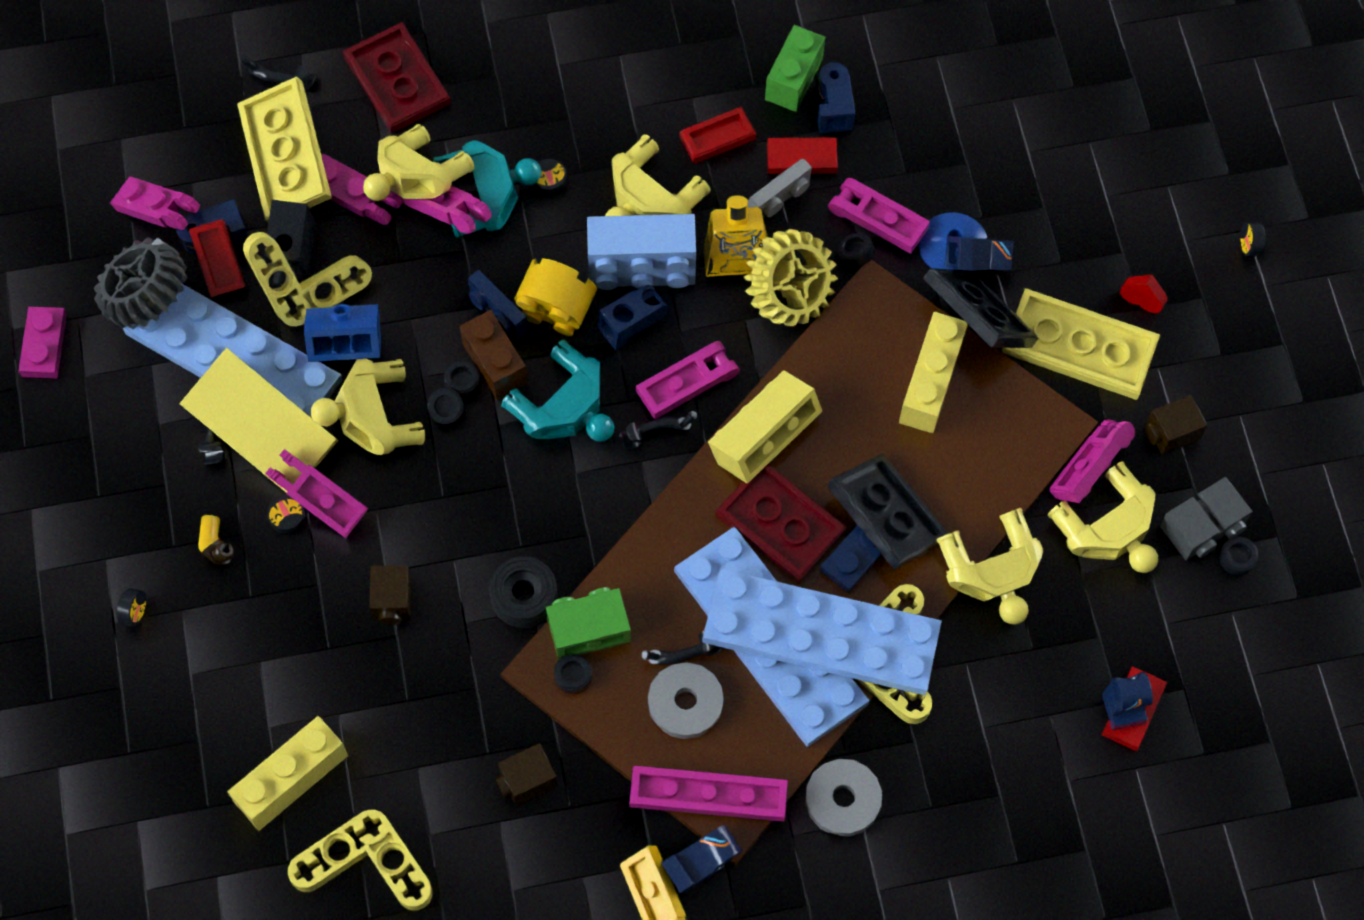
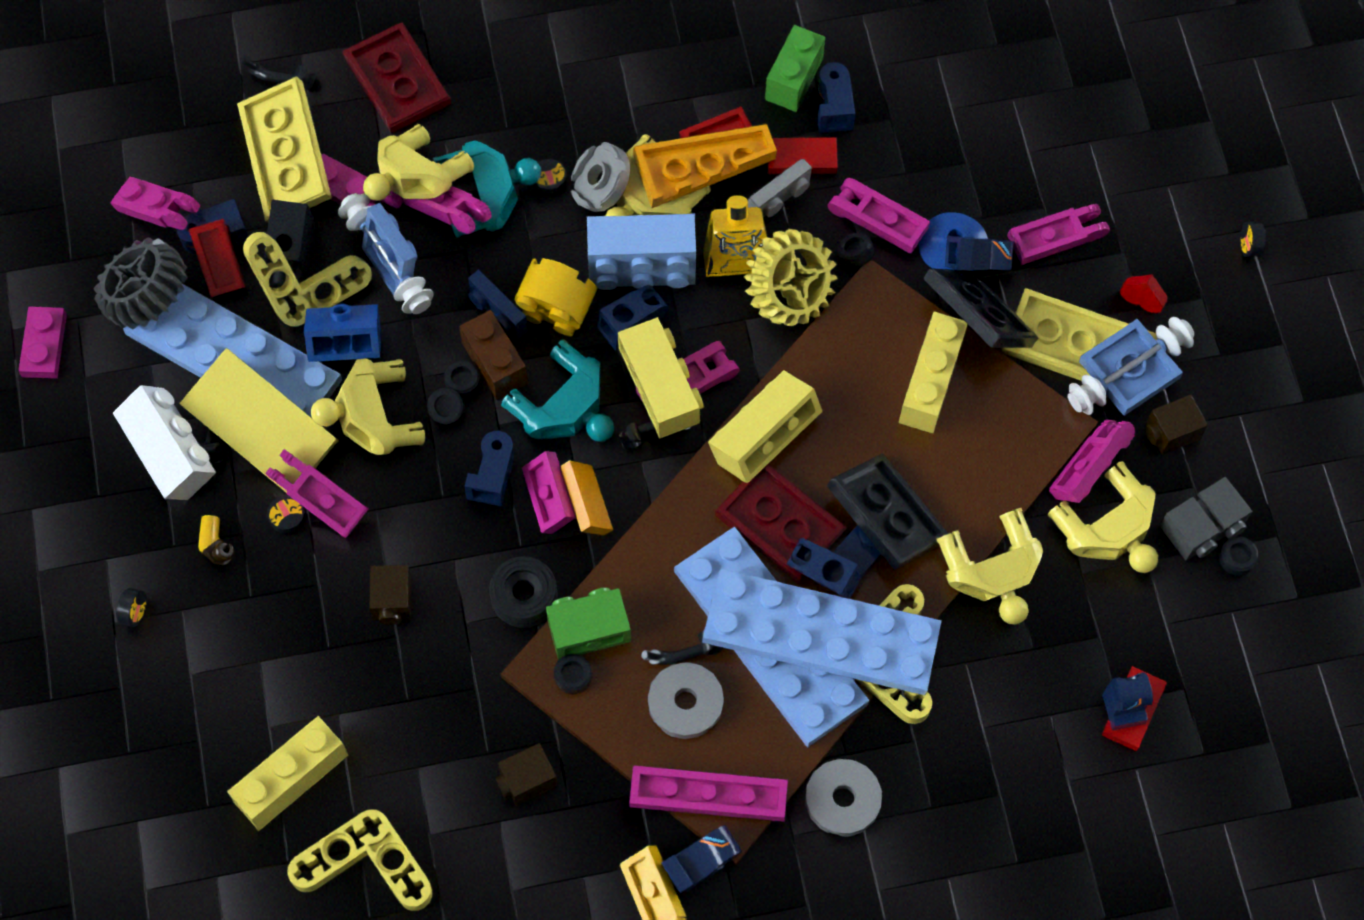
(164, 442): none -> white brick
(387, 251): none -> plate
(494, 470): none -> dark blue leg
(548, 492): none -> dark pink plate
(586, 498): none -> light orange tile
(613, 182): none -> light grey tile
(660, 377): none -> light yellow brick
(694, 162): none -> light orange wing
(826, 568): none -> dark blue leg
(1056, 233): none -> dark pink hinge
(1131, 366): none -> medium blue plate

